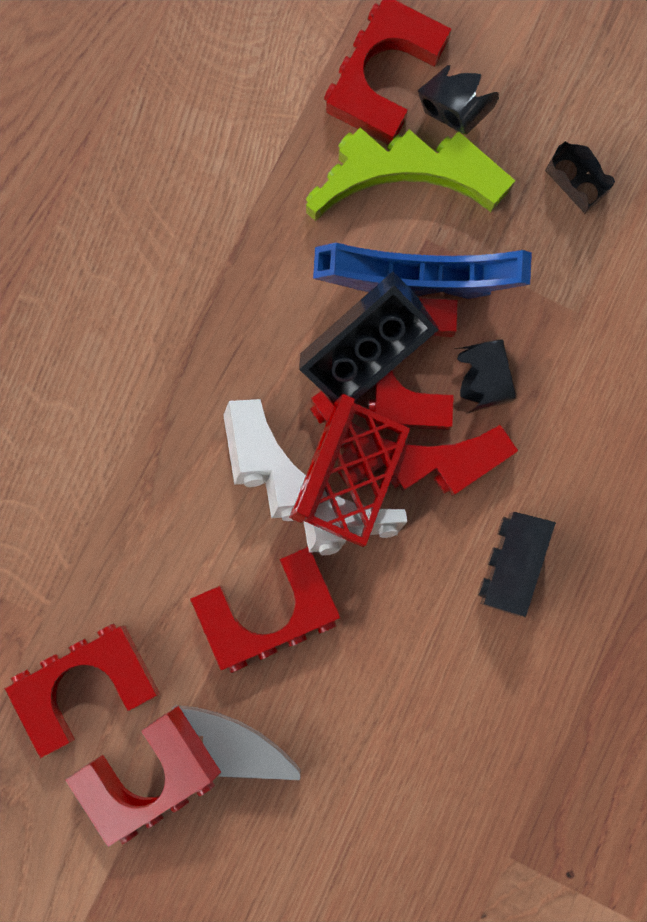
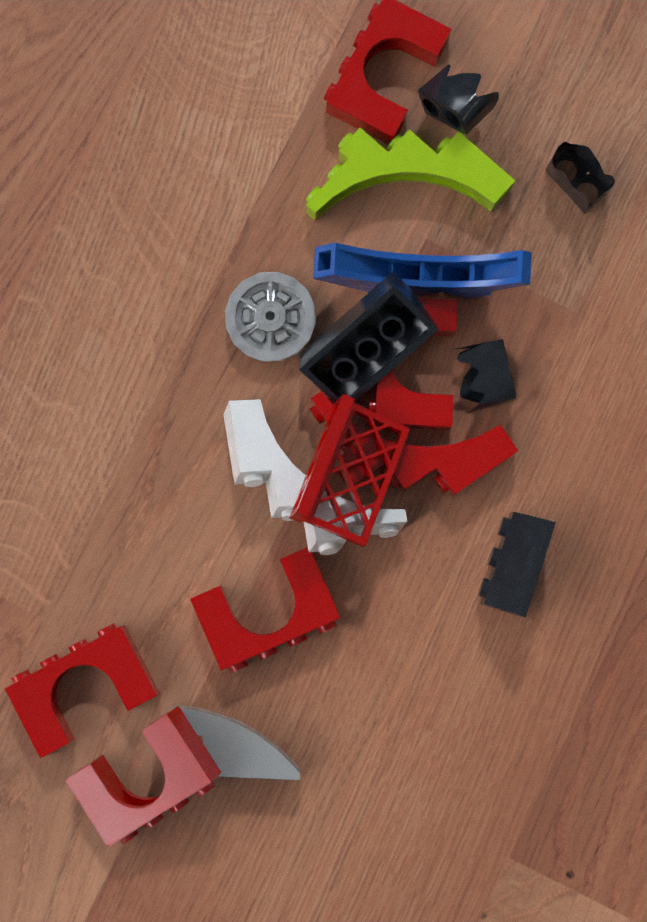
(270, 316): none -> flat silver piece

